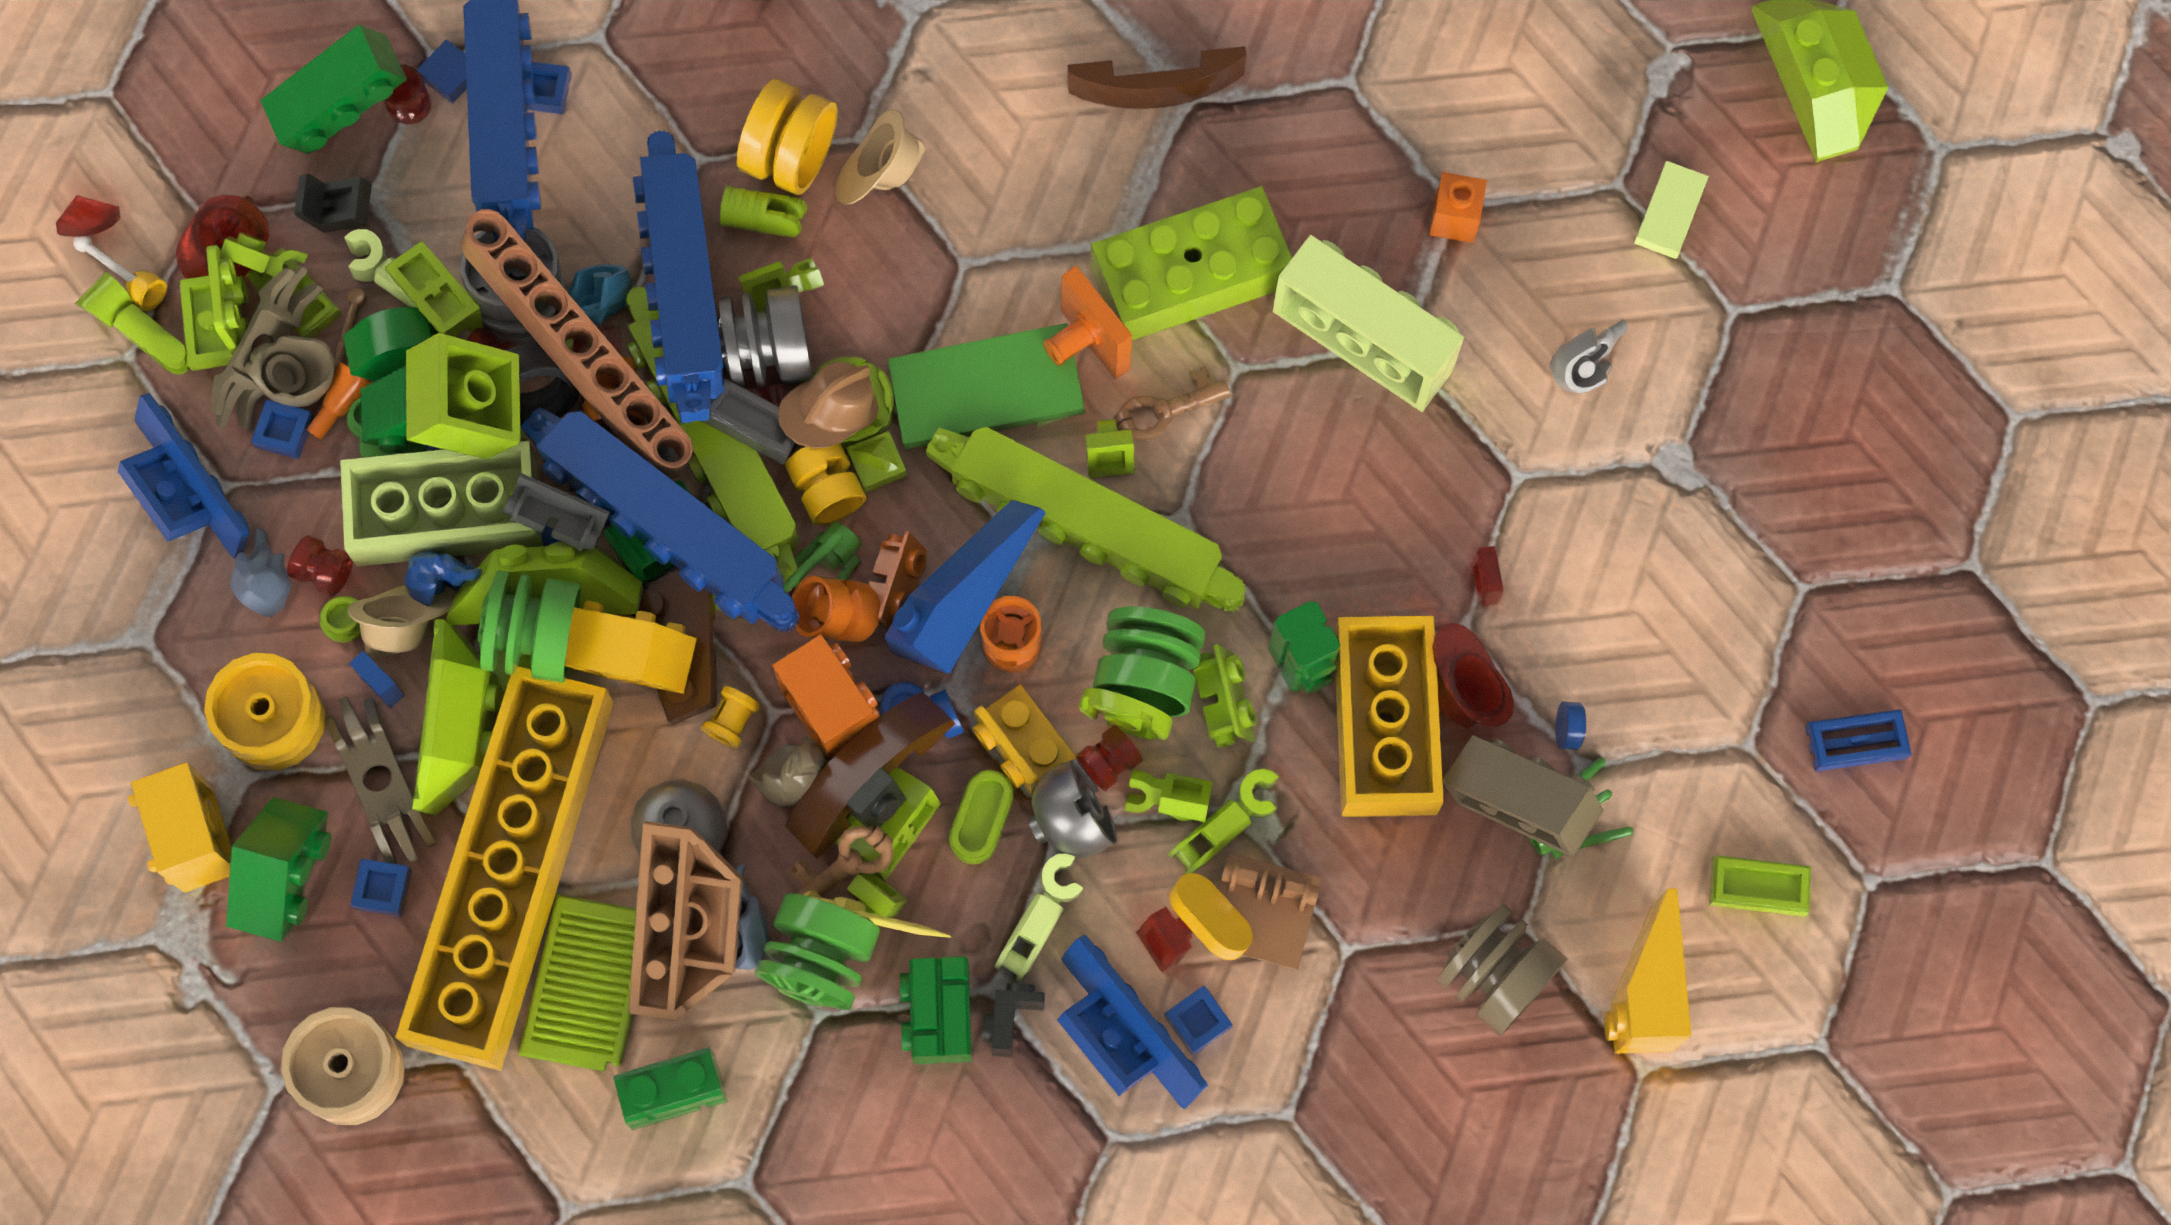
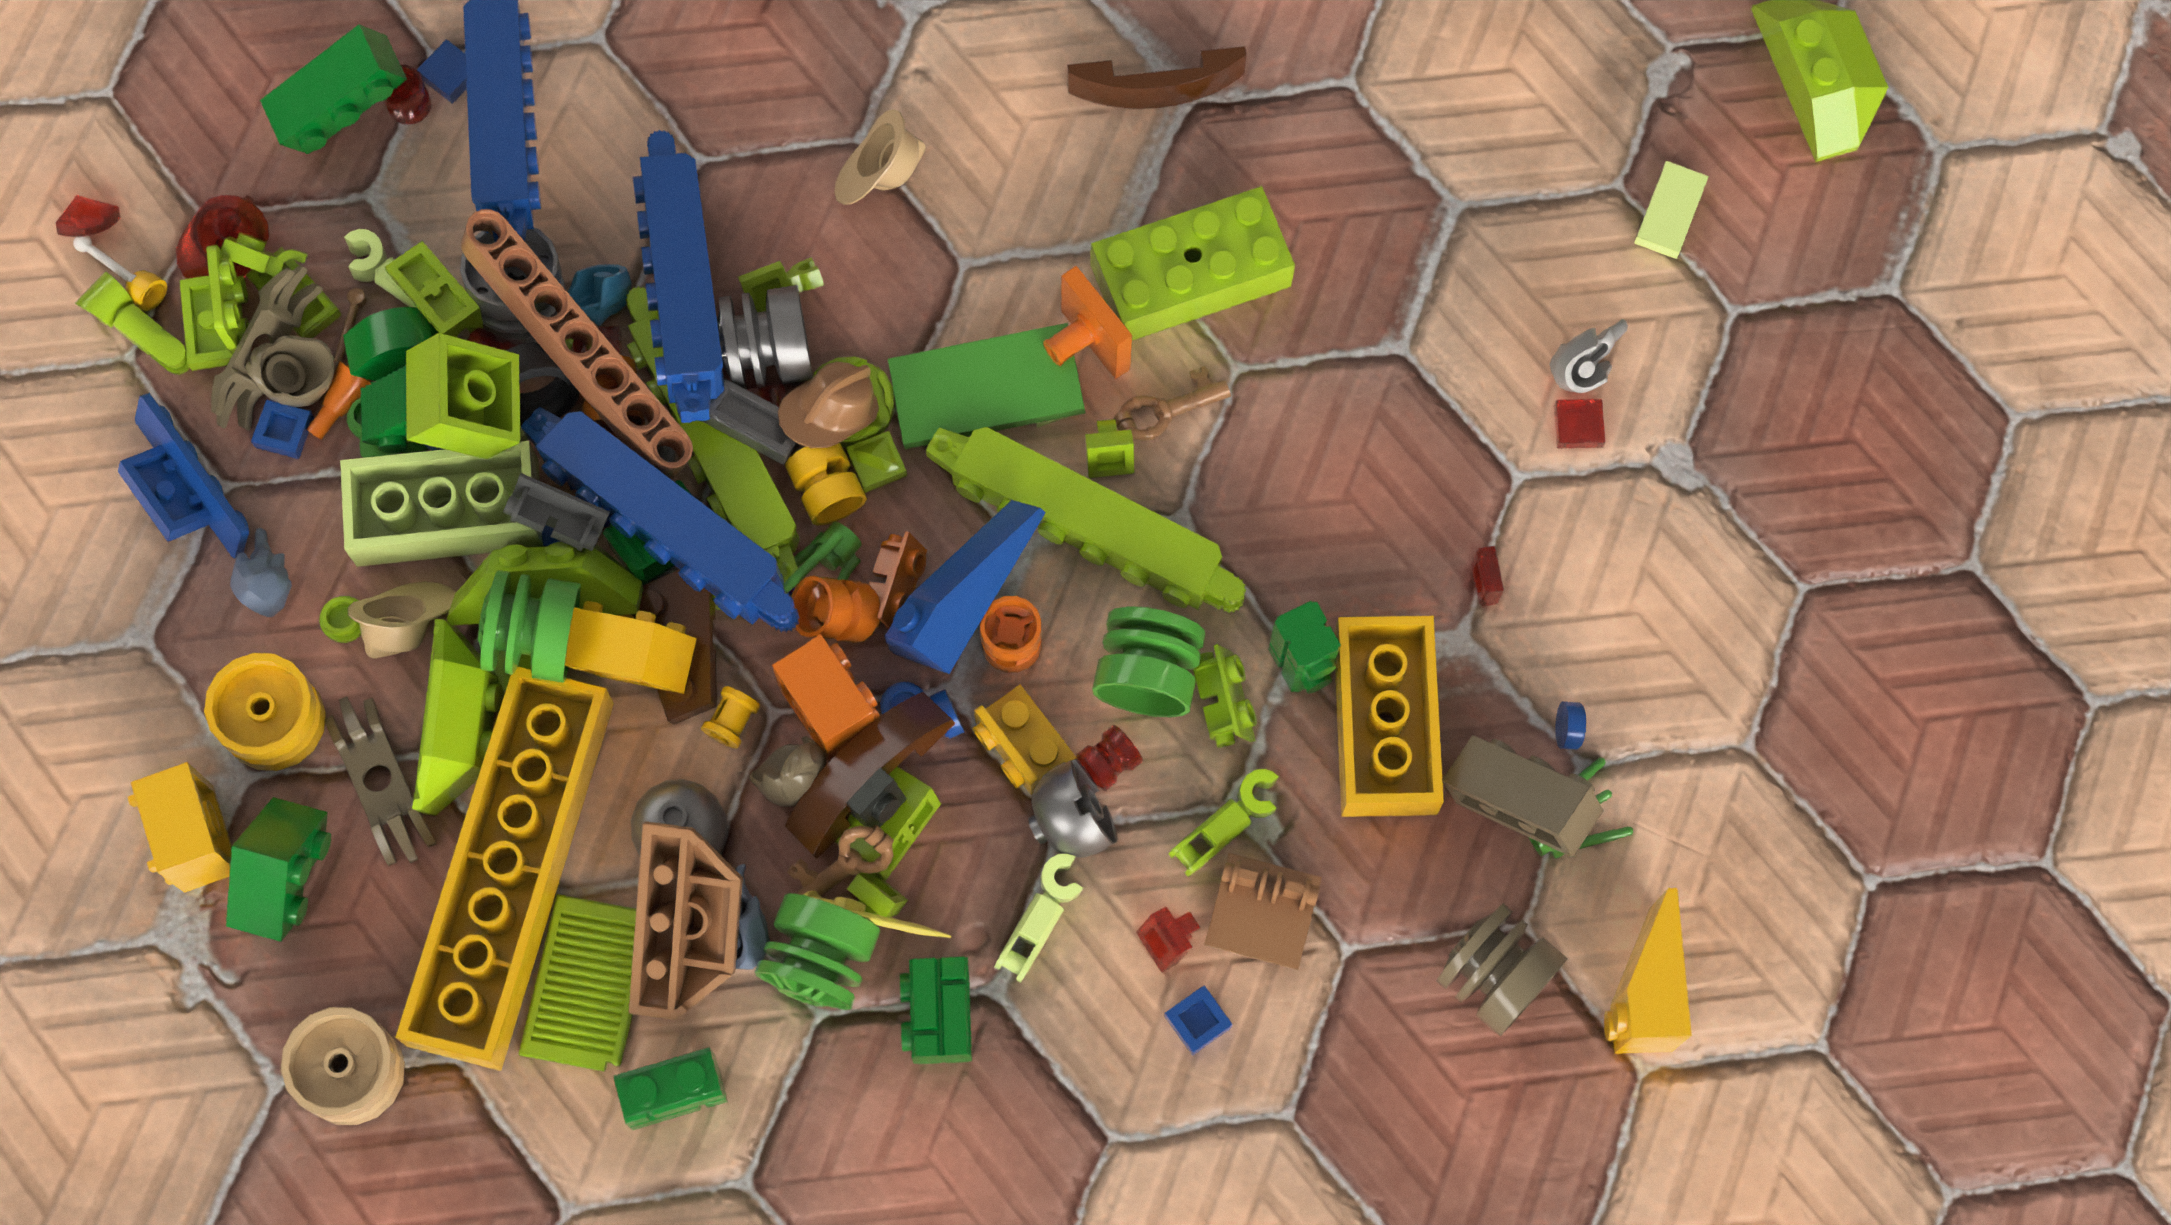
(321, 566): clear red wheel -> none
(333, 204): pearl dark grey bracket -> none
(376, 679): blue tile -> none
(381, 887): blue tile -> none
(431, 571): blue piece -> none
(550, 87): blue tile -> none
(762, 211): lime hinge -> none
(787, 136): yellow wheel -> none
(981, 817): lime tile -> none
(999, 1026): pearl dark grey bracket -> none
(1120, 1031): blue bracket -> none
(1126, 713): lime tile -> none
(1176, 795): lime plate -> none
(1210, 916): yellow tile -> none
(1367, 322): yellowish green brick -> none
(1458, 207): orange brick -> none
(1468, 681): clear red piece -> none
(1579, 423): none -> clear red tile
(1760, 886): lime tile -> none
(1819, 746): blue tile -> none

